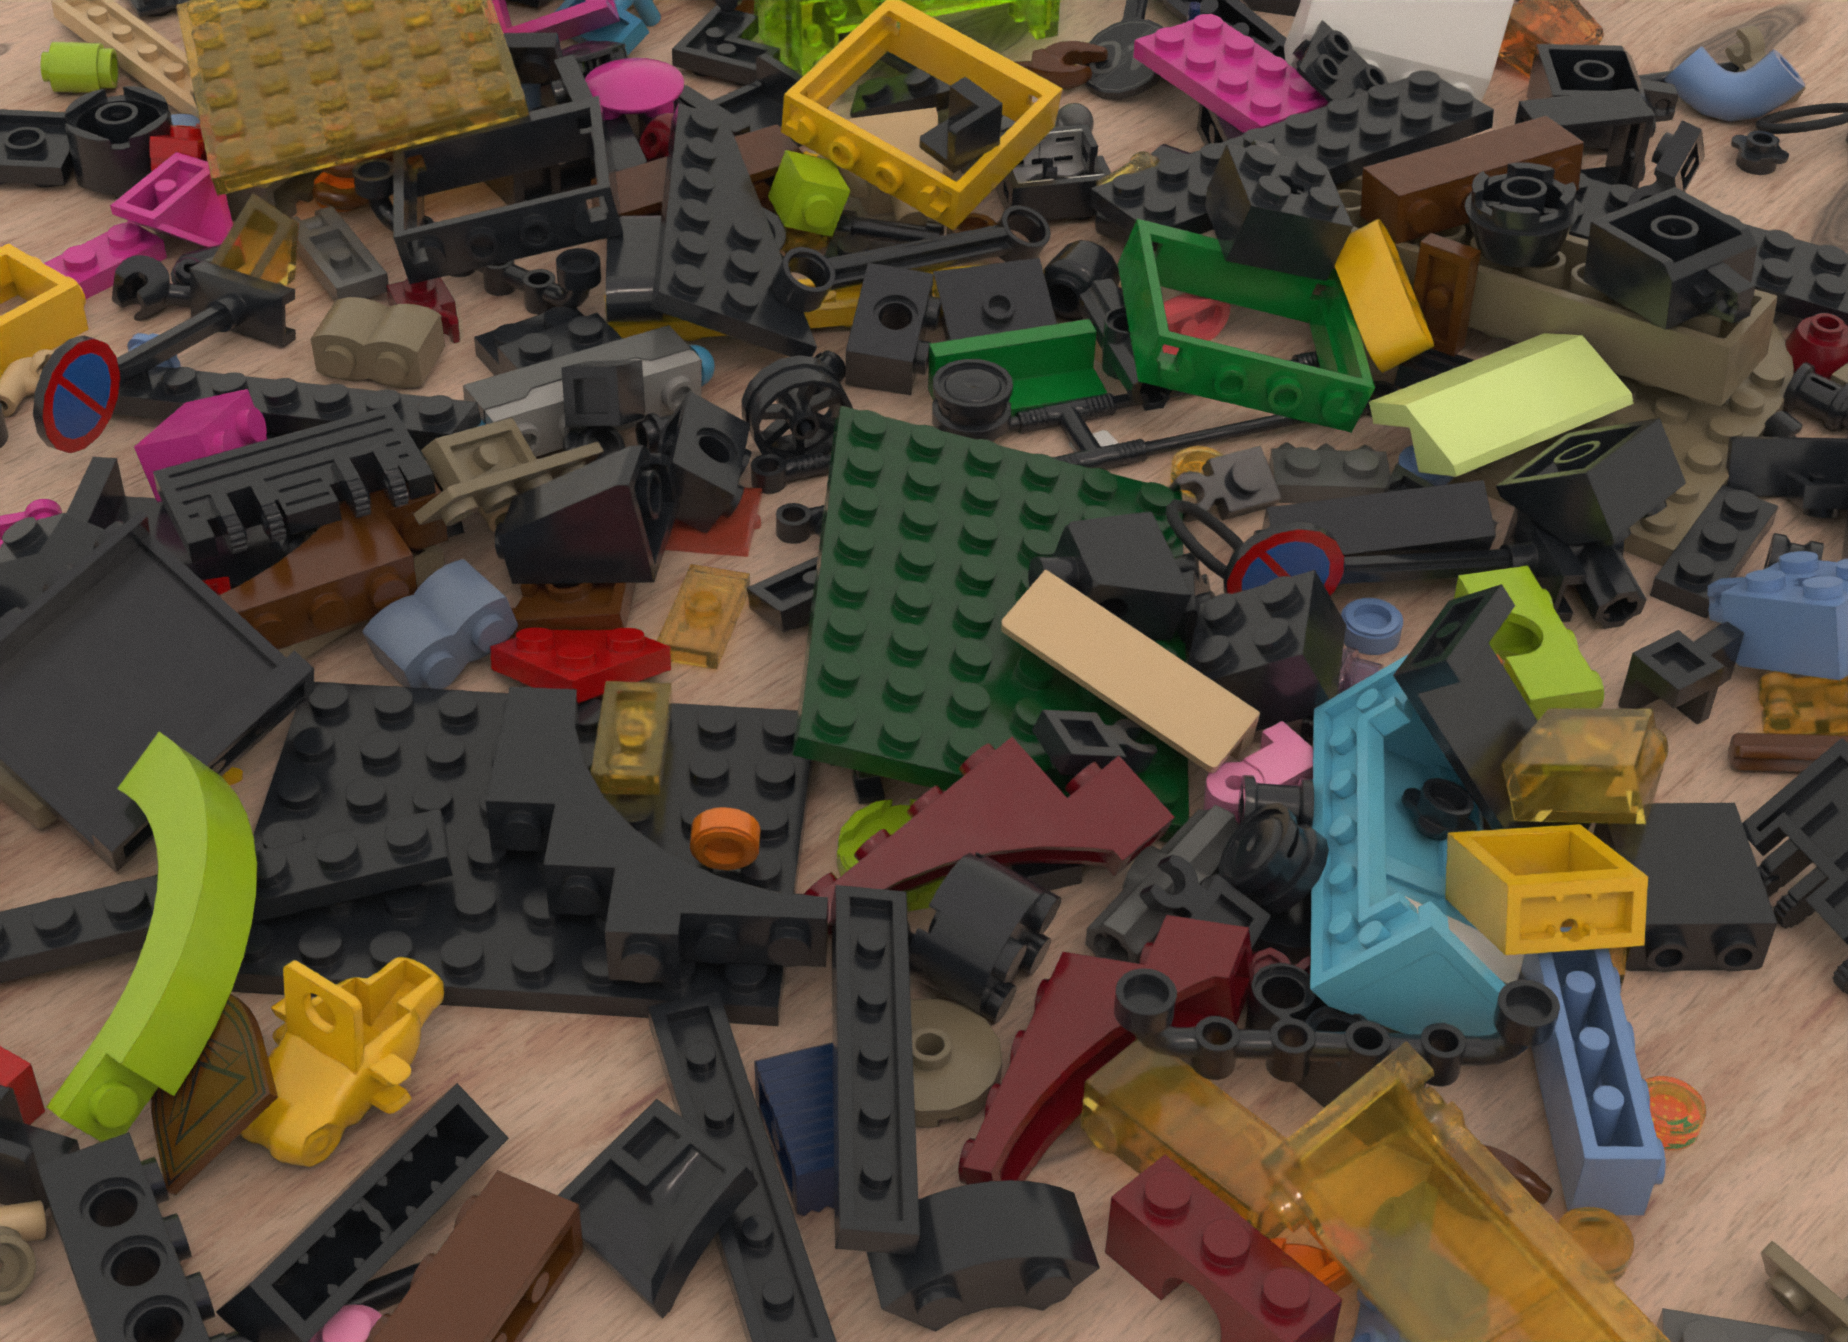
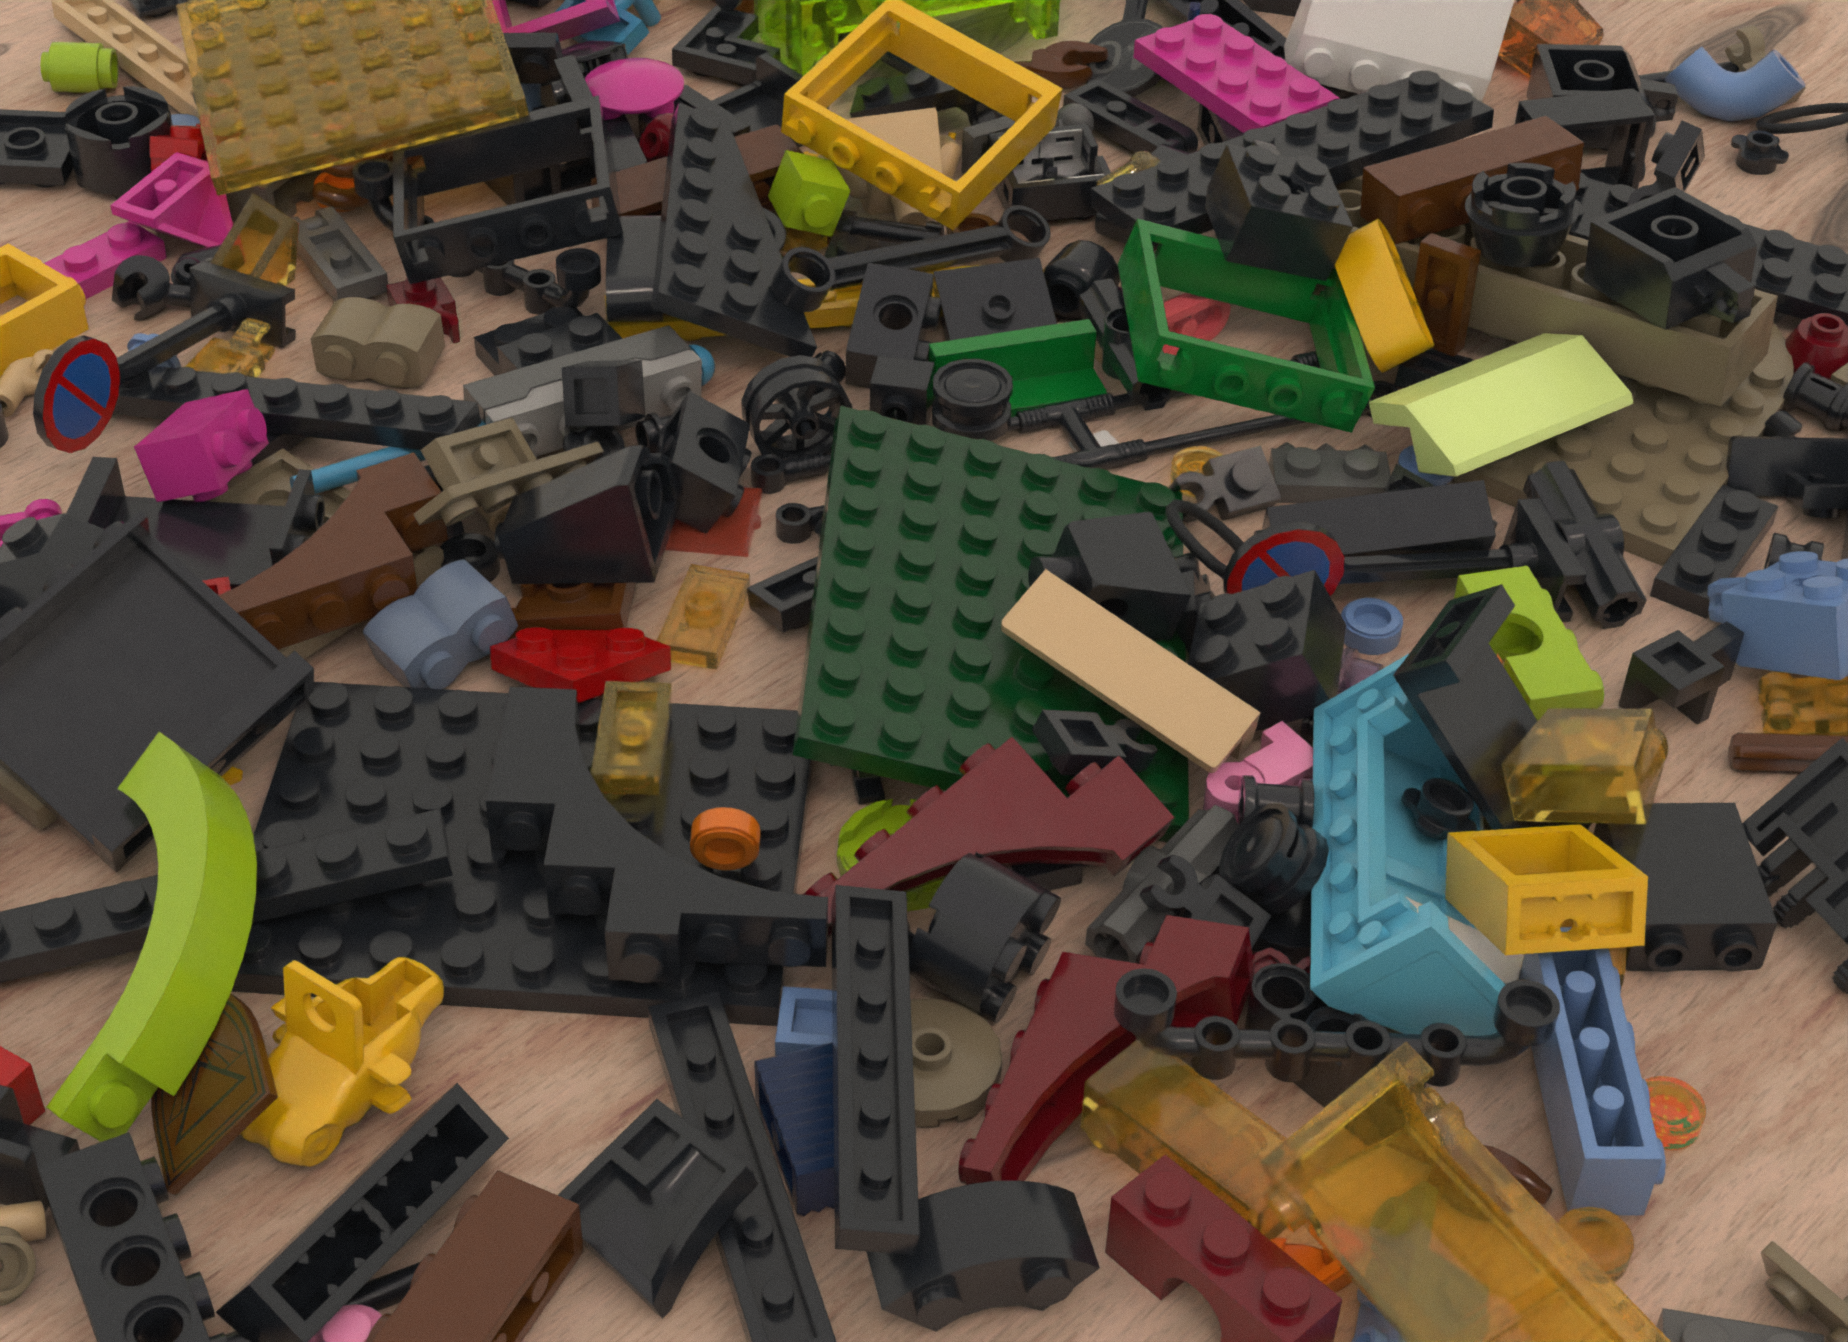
(240, 354): none -> clear yellow plate
(292, 481): black hinge -> none
(476, 550): none -> black tile
(803, 1019): none -> medium blue plate
(902, 389): none -> black plate
(970, 129): black panel -> none
(1130, 120): none -> black plate
(1334, 66): black hinge -> none
(1597, 482): black slope -> none

